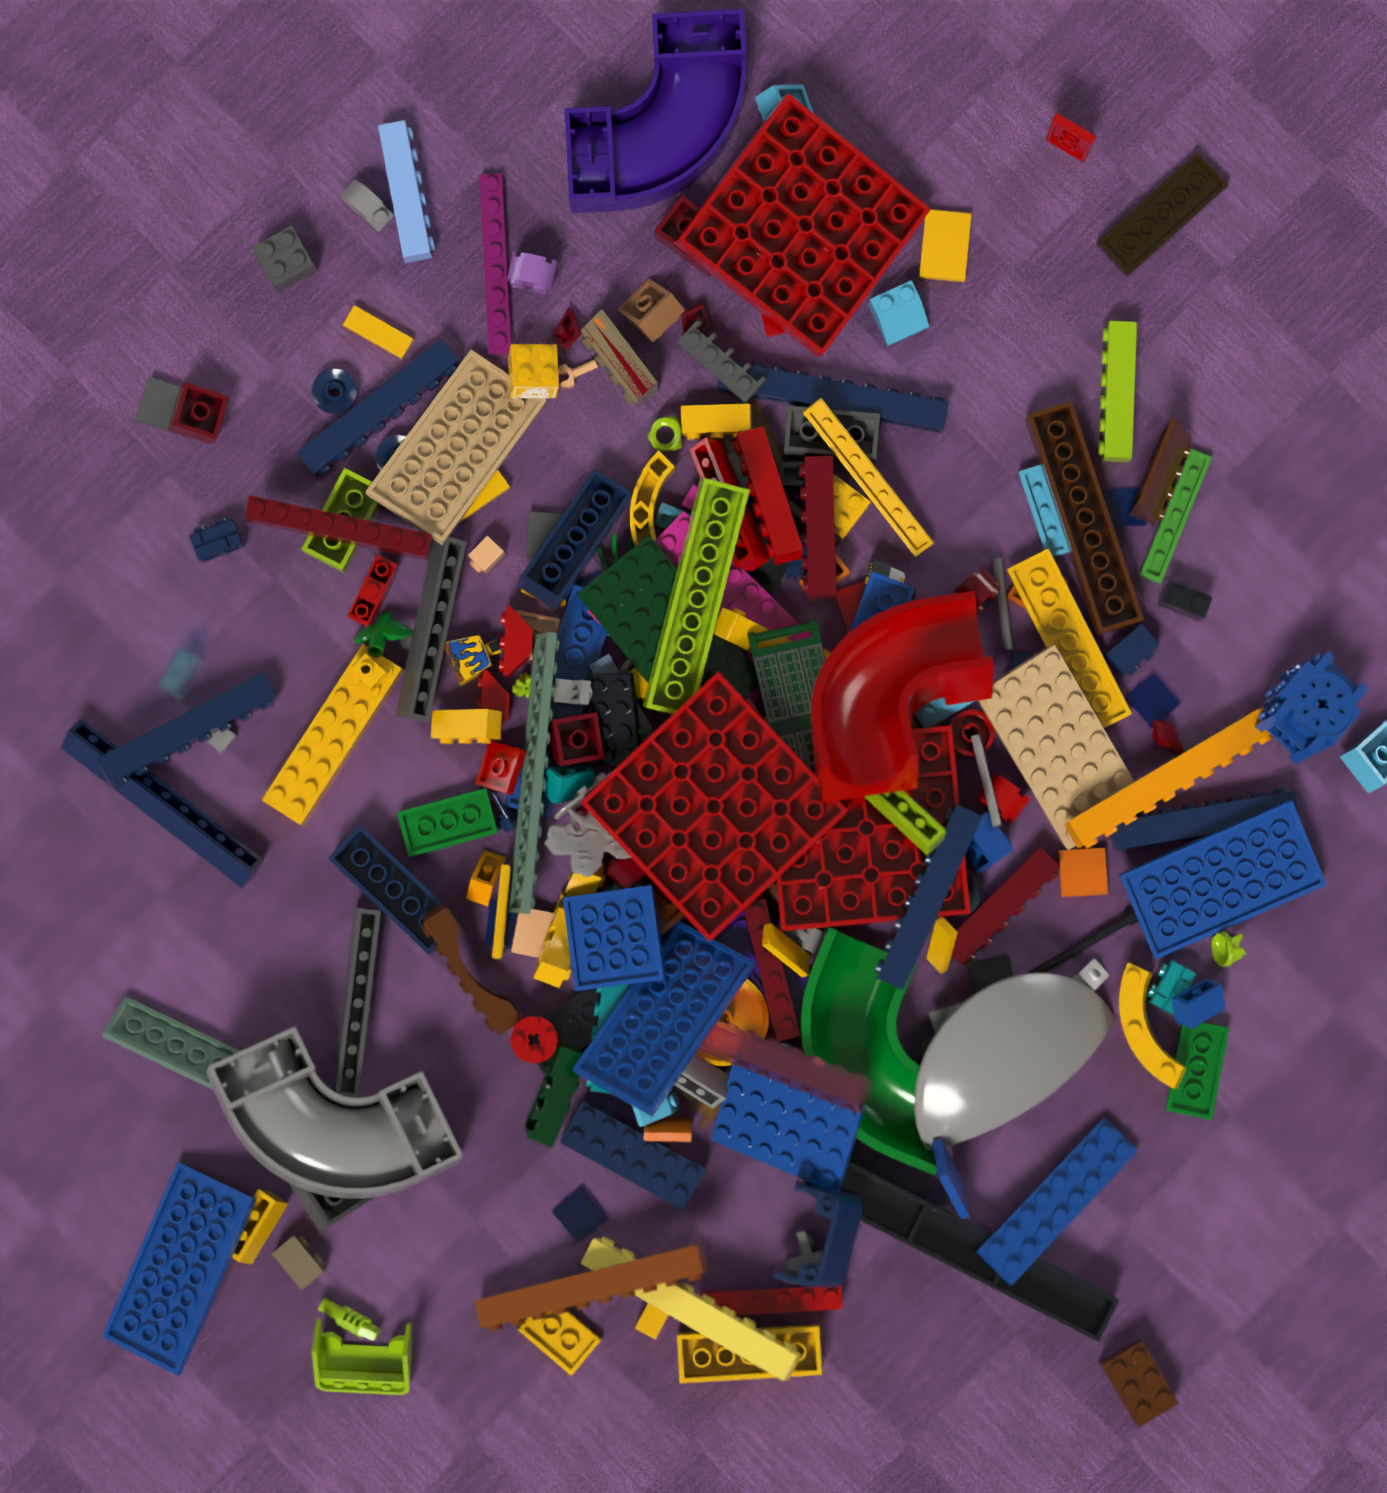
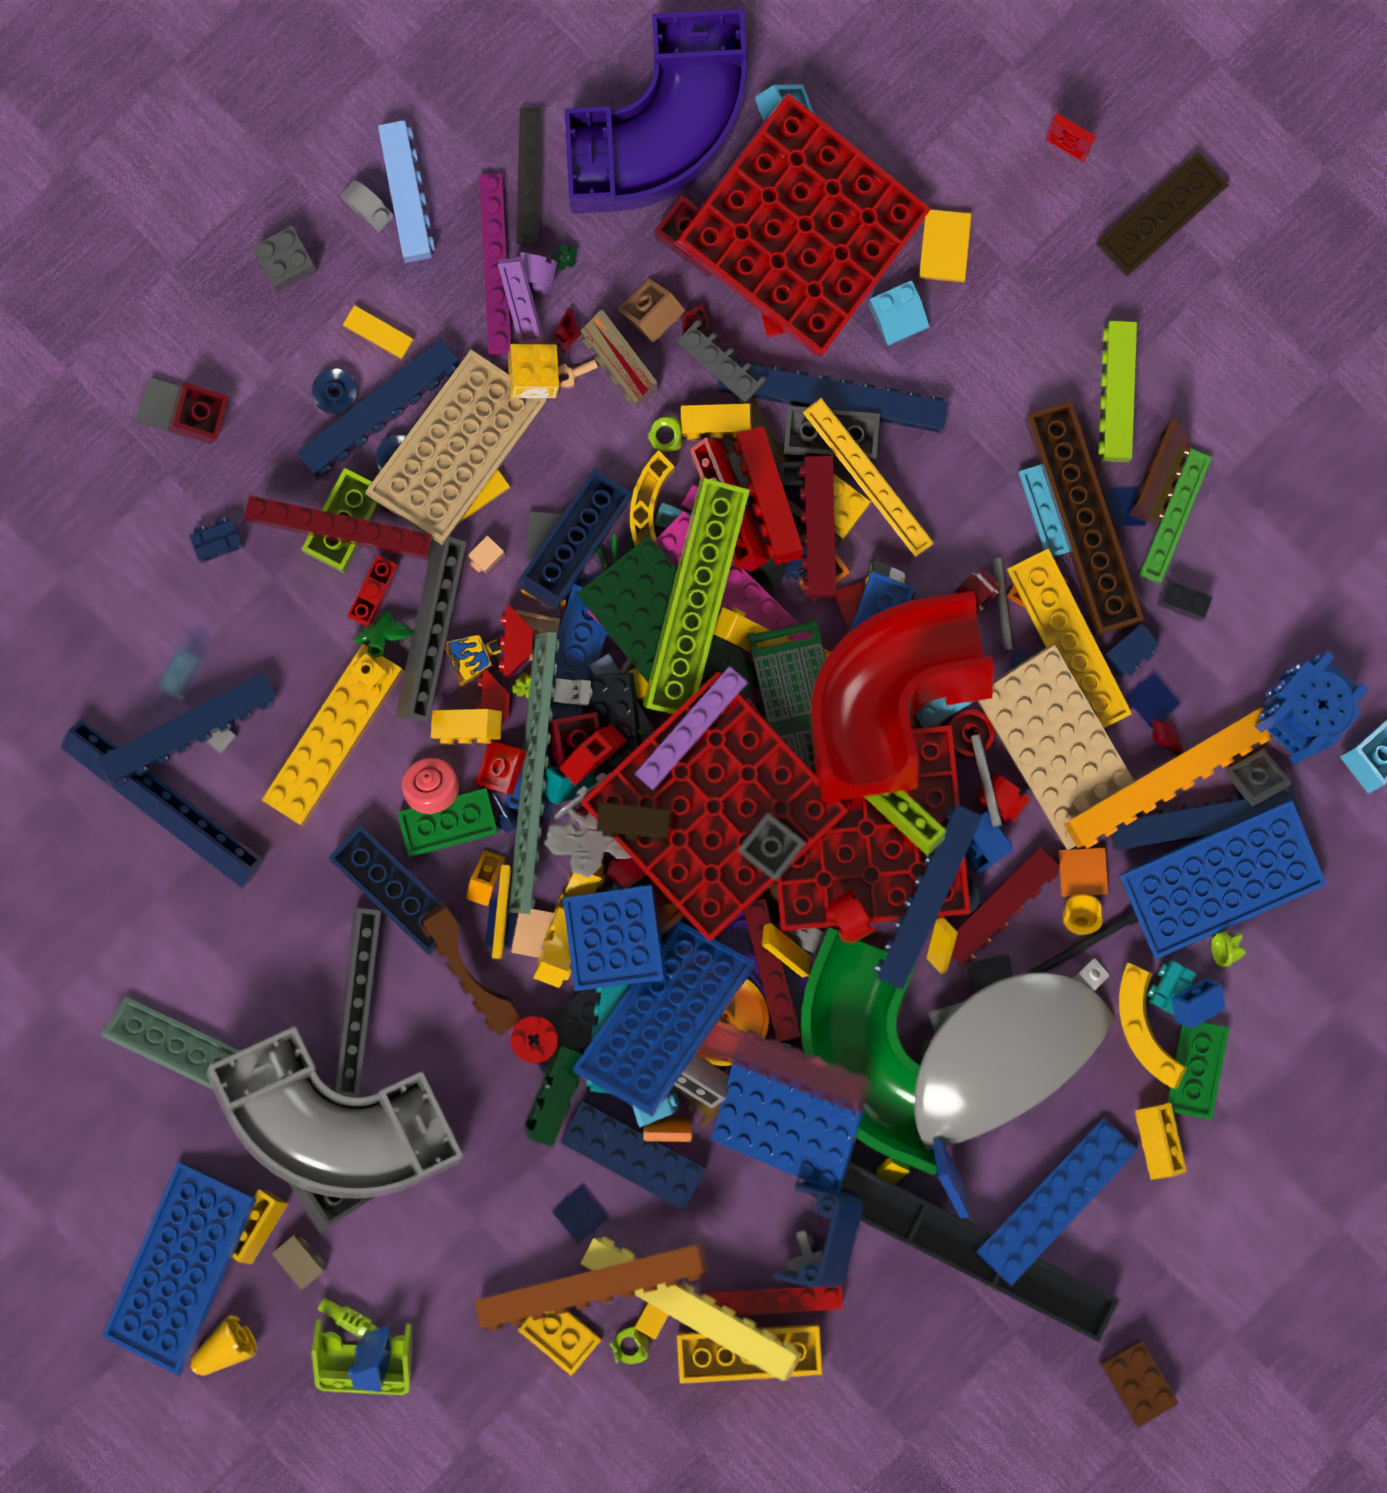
(224, 1347): none -> yellow cone
(372, 1360): none -> blue slope
(430, 785): none -> coral wheel
(520, 300): none -> medium lavender plate
(529, 176): none -> clear smoke plate
(565, 256): none -> dark green plant
(592, 753): none -> red slope
(634, 822): none -> dark brown brick
(641, 1340): none -> lime piece
(691, 728): none -> medium lavender plate
(772, 846): none -> dark grey brick
(851, 917): none -> red brick
(892, 1170): none -> yellow tile
(1082, 914): none -> yellow helmet
(1160, 1141): none -> yellow brick
(1258, 777): none -> dark grey tile

